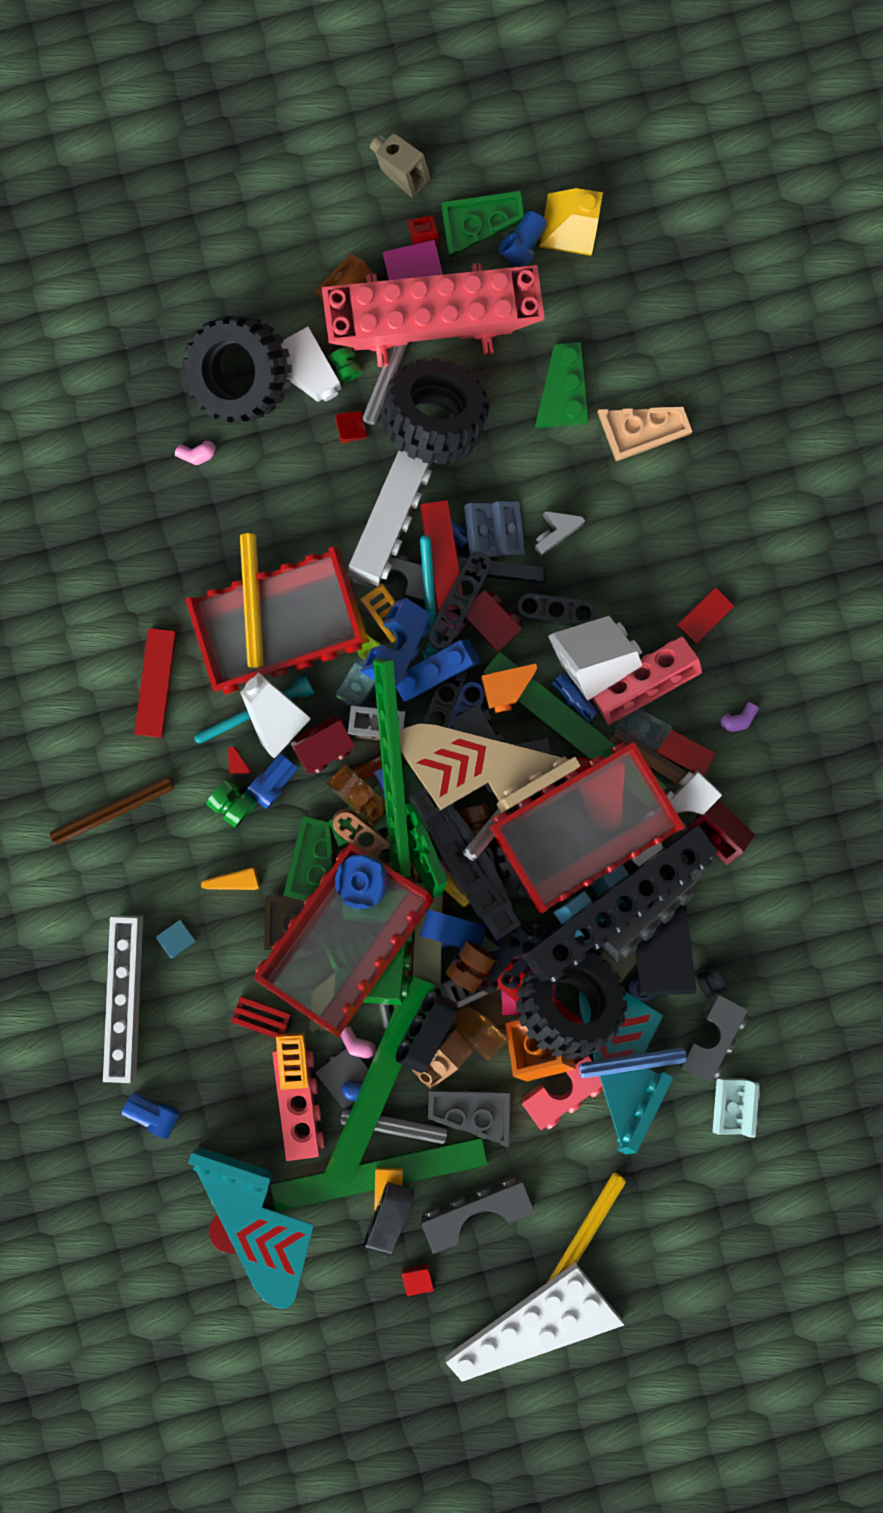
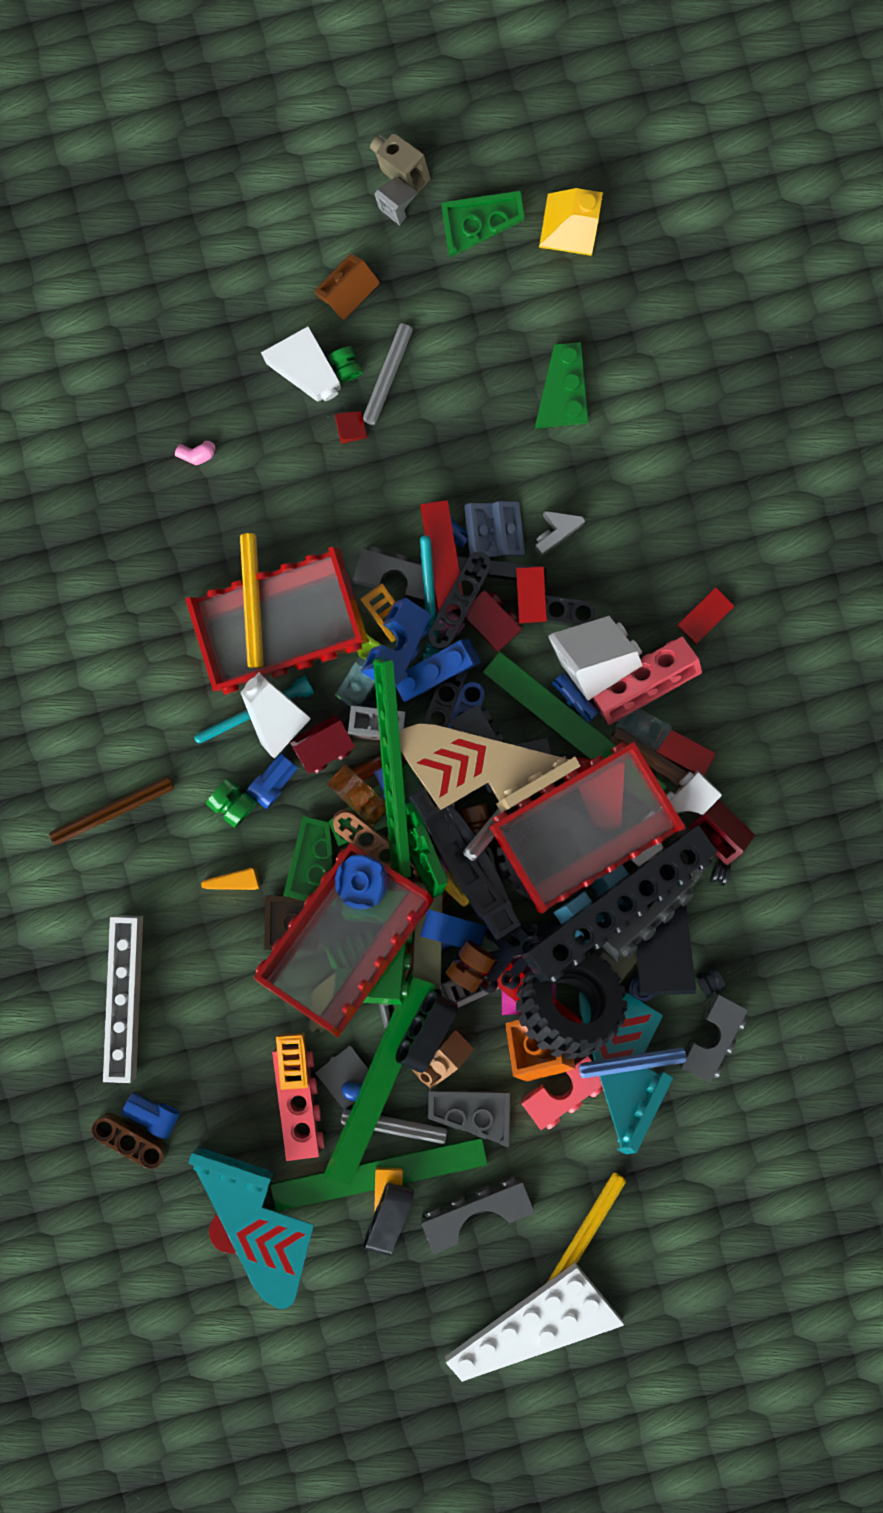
(115, 1140): none -> reddish brown beam
(155, 683): red tile -> none
(175, 939): medium azure slope -> none
(205, 376): black tyre -> none
(237, 763): red slope -> none
(256, 1027): red tile -> none
(356, 1046): bright pink arm -> none
(389, 519): white brick -> none
(394, 198): none -> light grey slope
(413, 261): dark pink slope -> none
(417, 1279): red slope -> none
(423, 230): red slope -> none
(433, 307): coral piece -> none
(439, 385): black tyre -> none
(479, 1032): clear orange slope -> none
(506, 687): orange slope -> none
(519, 245): blue piece -> none
(531, 595): none -> red tile
(642, 429): light nougat wing -> none
(720, 873): none -> black bush
(736, 1106): light aqua bracket -> none
(740, 721): medium lavender arm -> none

